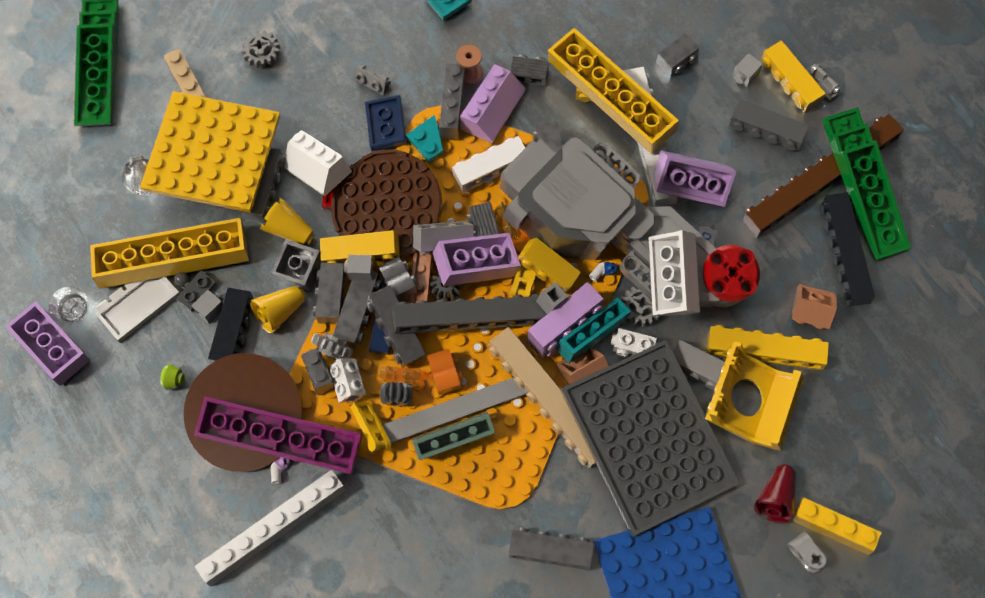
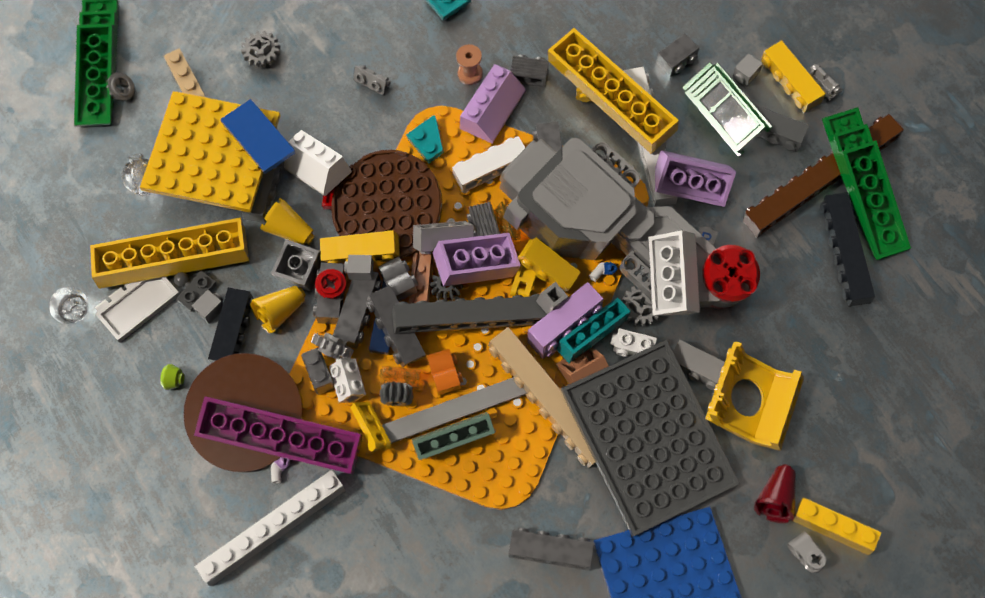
(47, 343): lavender brick -> none
(125, 82): none -> light grey gear
(257, 136): none -> blue tile
(332, 275): none -> red gear
(385, 123): dark blue tile -> none
(452, 101): flat silver brick -> none
(726, 107): none -> piece
(770, 348): yellow brick -> none
(814, 307): nougat slope -> none

